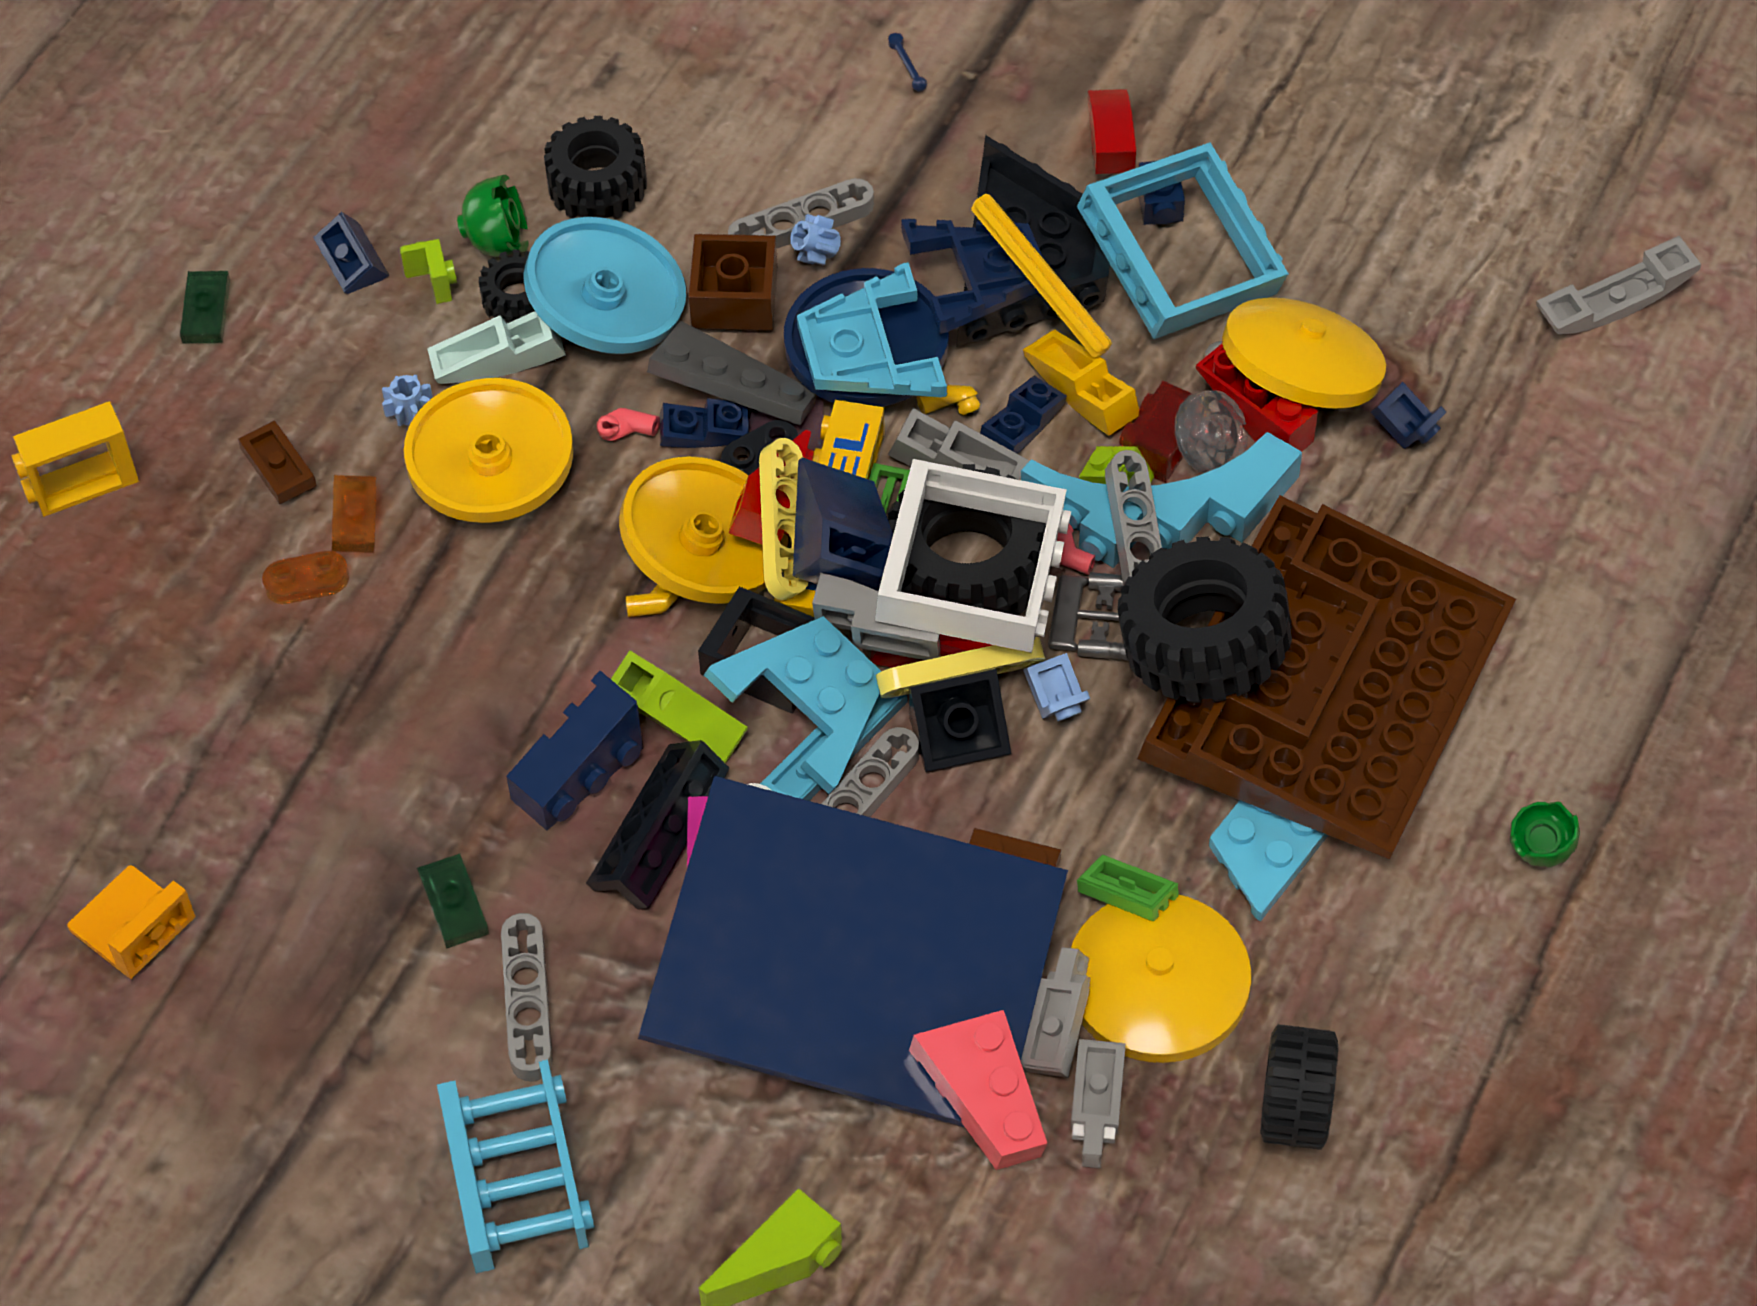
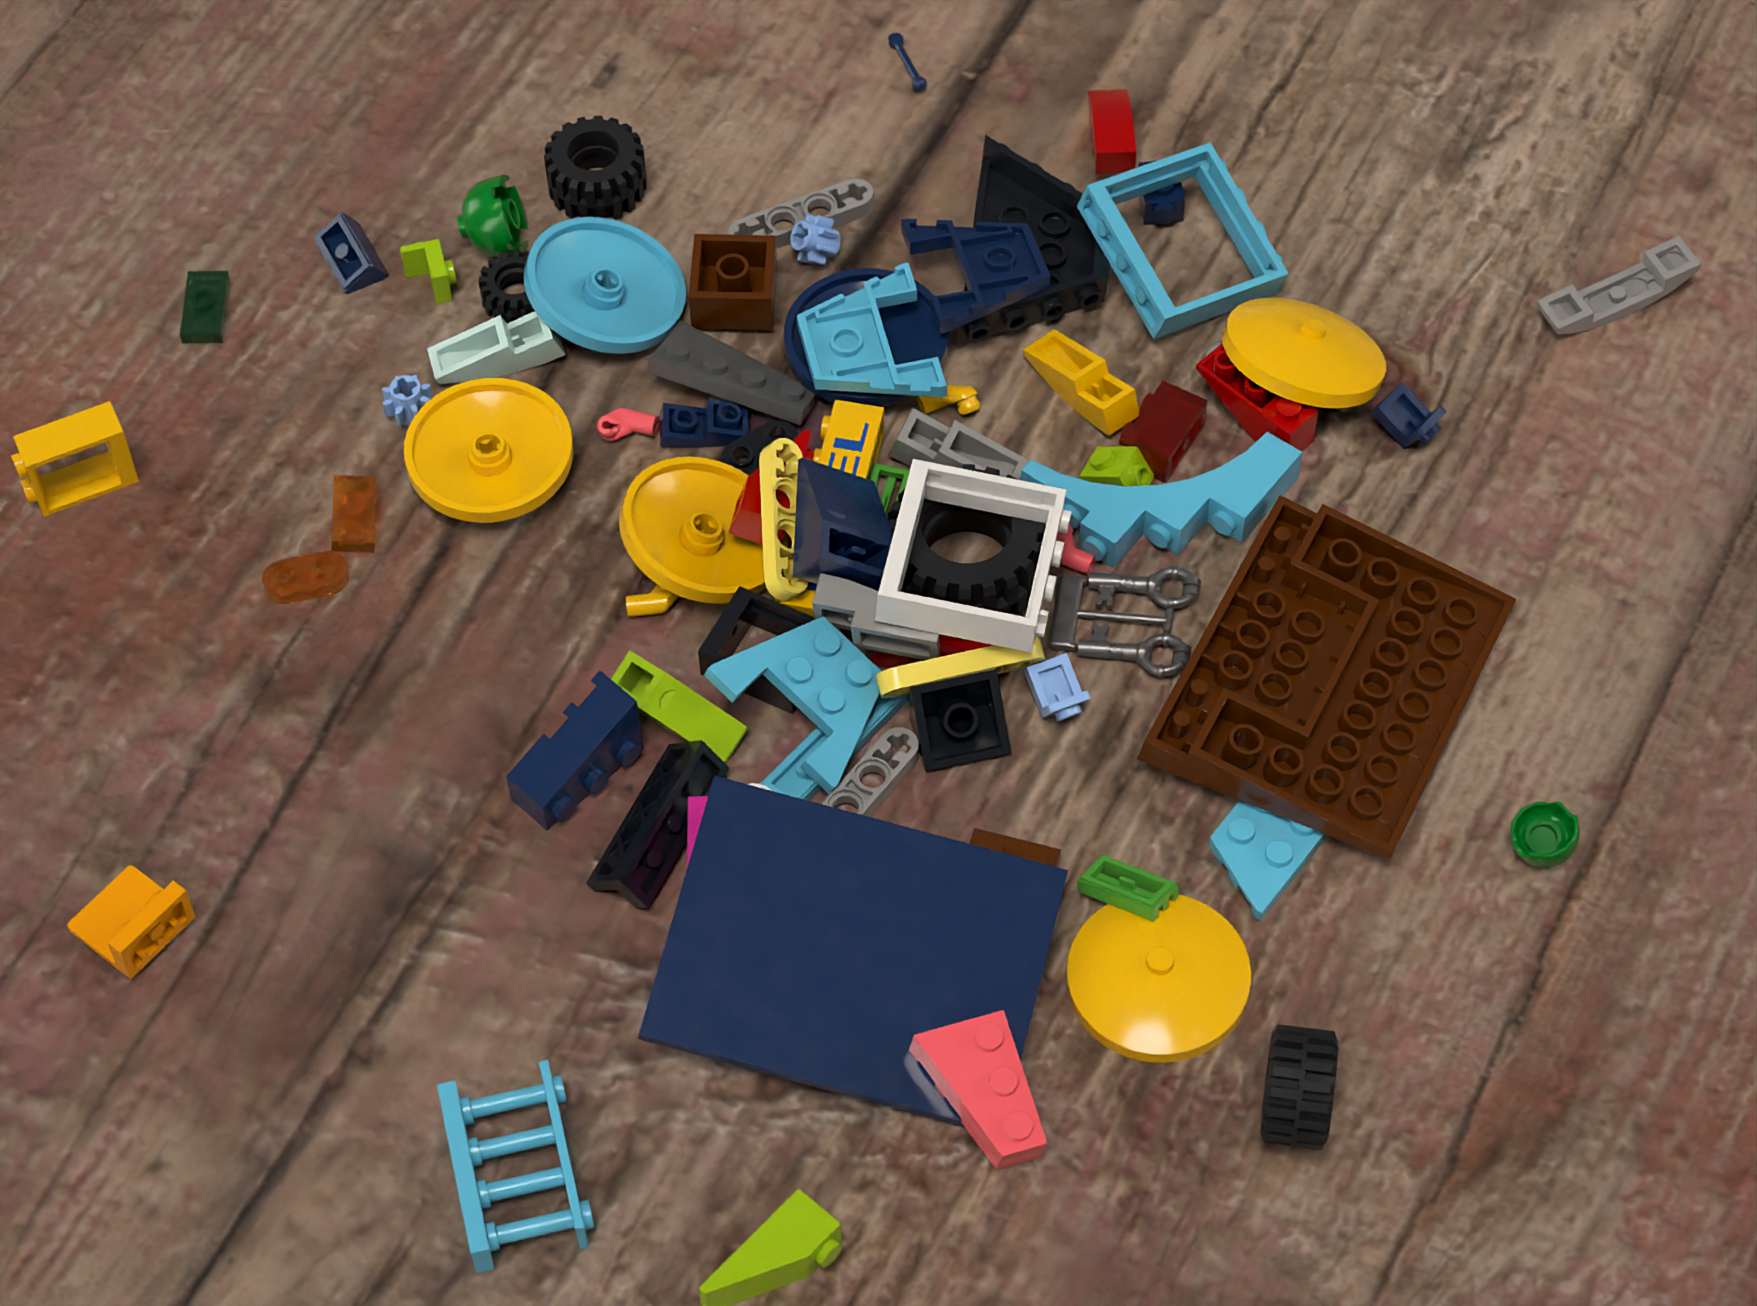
(277, 462): reddish brown plate -> none
(453, 901): clear green plate -> none
(526, 996): light grey beam -> none
(1025, 416): dark blue slope -> none
(1041, 275): yellow axle -> none
(1057, 1016): light grey hinge -> none
(1097, 1097): light grey hinge -> none
(1139, 492): light grey beam -> none
(1210, 430): clear tile -> none
(1211, 658): black tyre -> none

